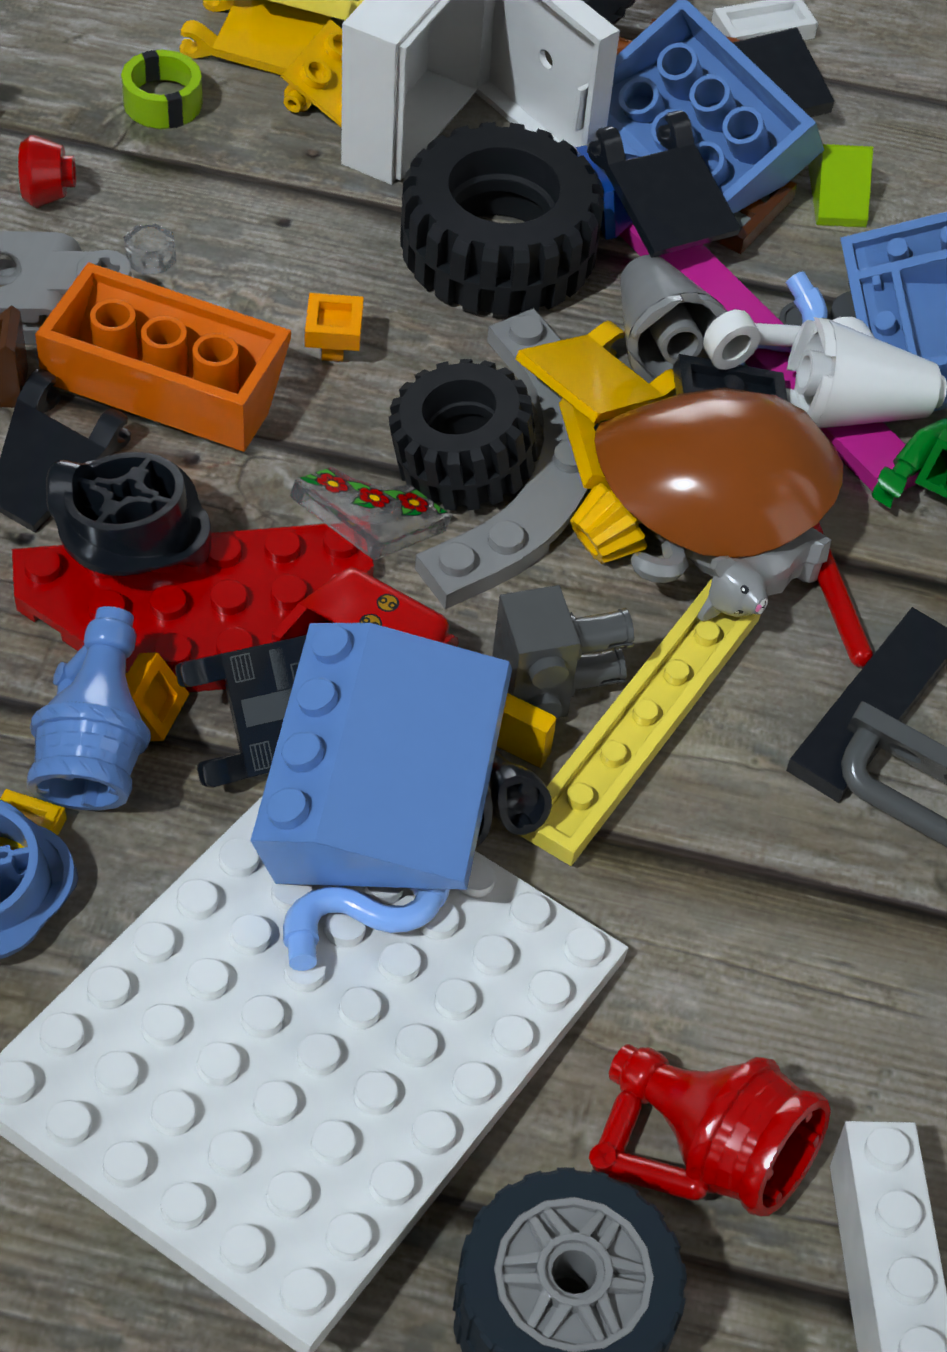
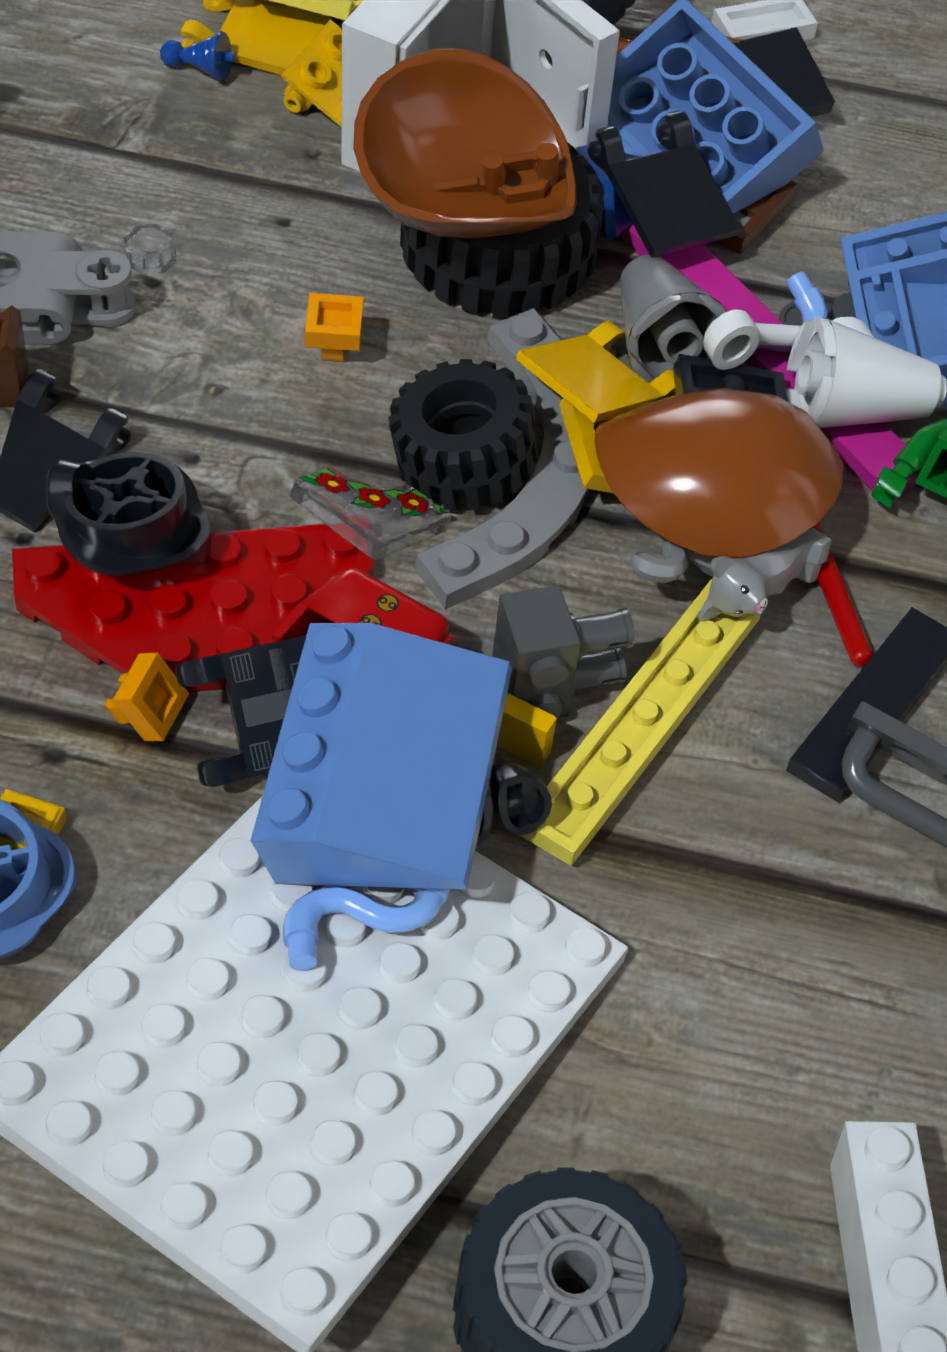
(44, 171): red cone -> none
(92, 726): medium blue piece -> none
(163, 355): orange slope -> none
(167, 109): lime piece -> none
(208, 55): none -> blue piece
(463, 147): none -> dark orange piece
(607, 526): yellow piece -> none
(736, 1128): red piece -> none
(841, 185): lime slope -> none

